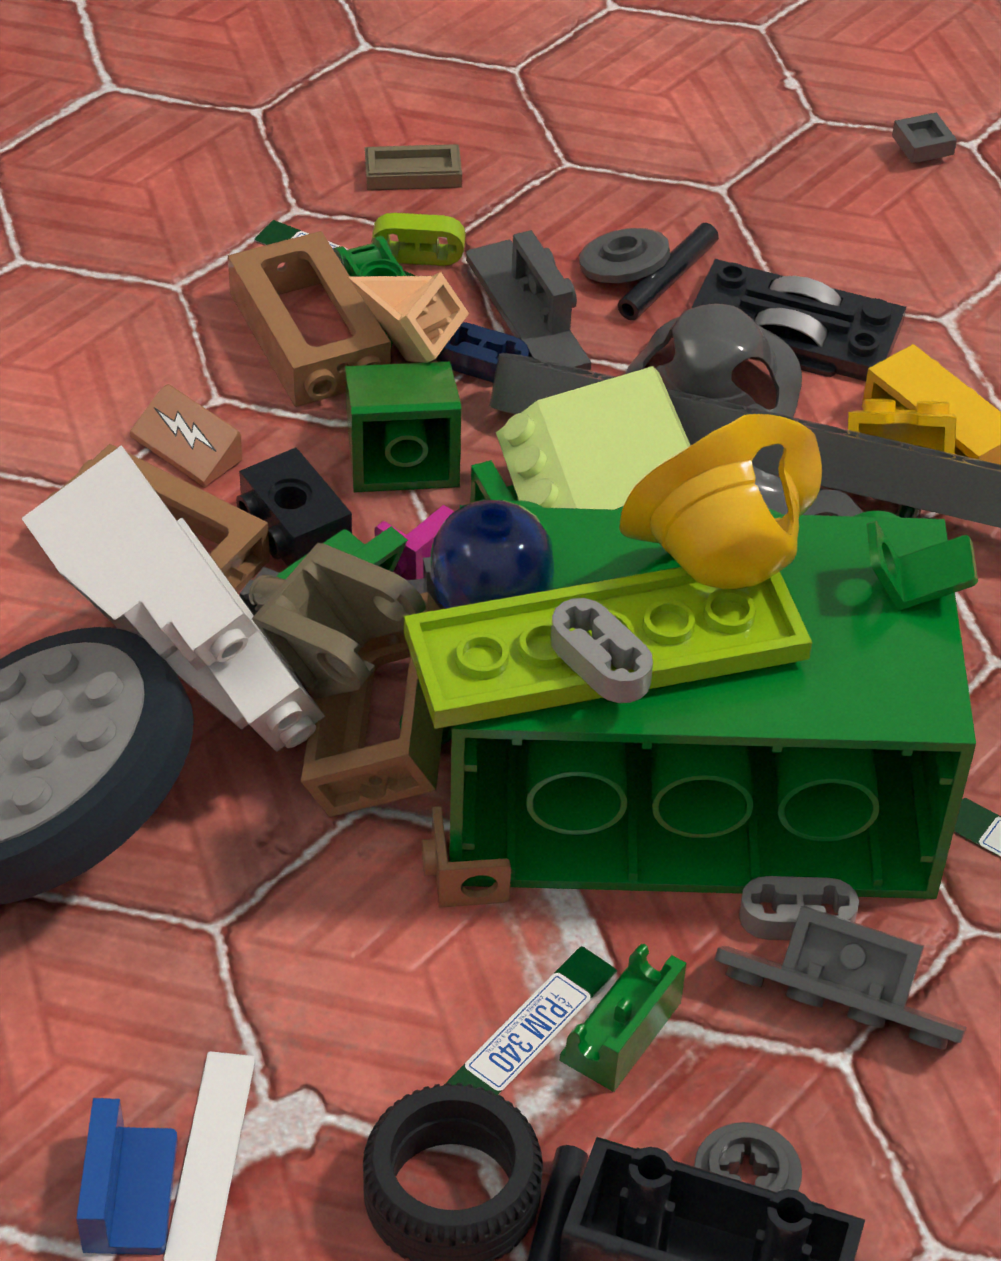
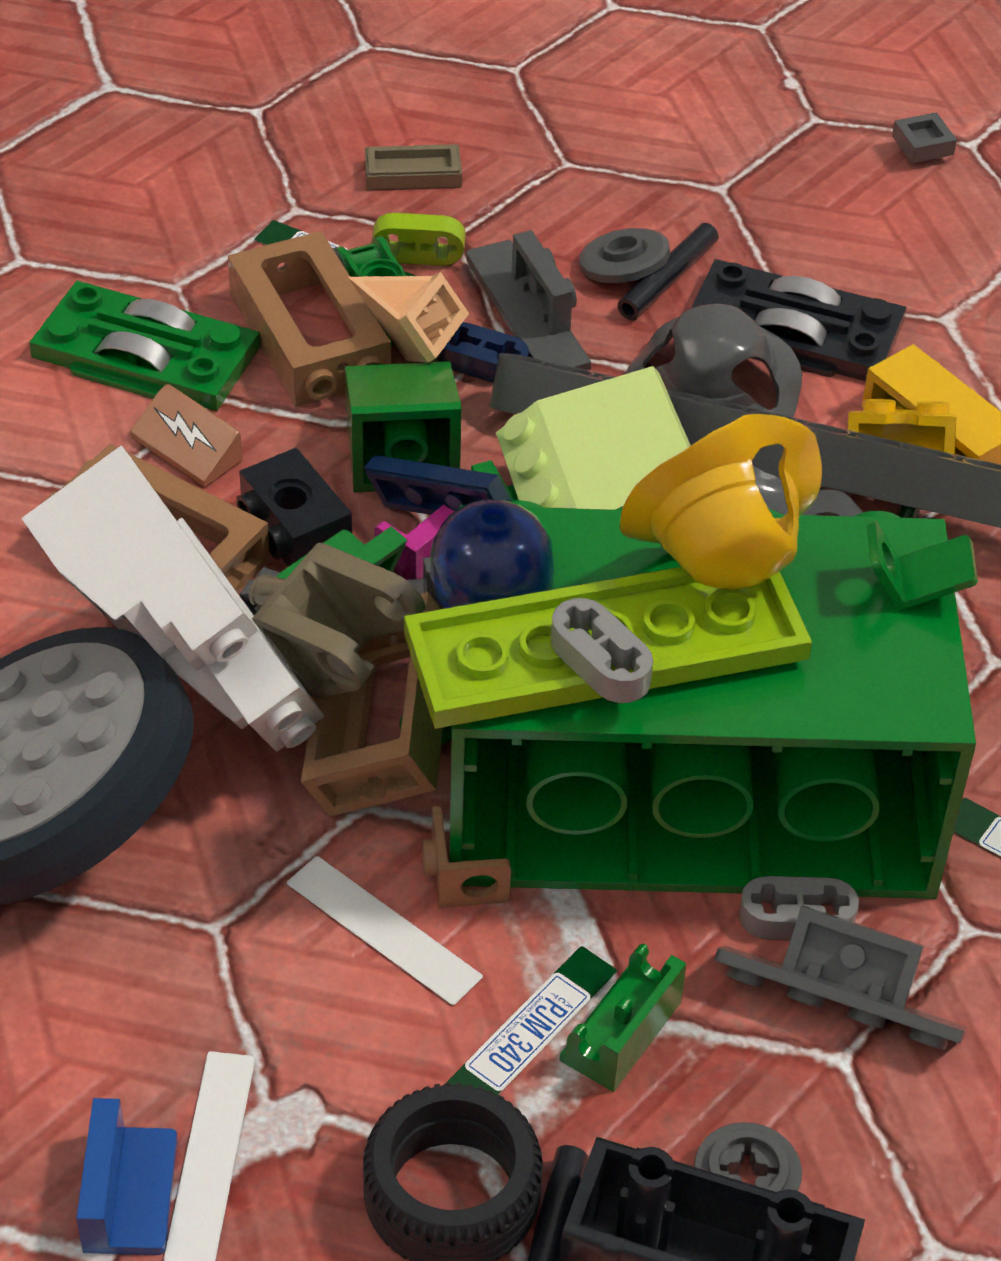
(144, 345): none -> green piece
(385, 930): none -> white sticker
(427, 486): none -> dark blue tile

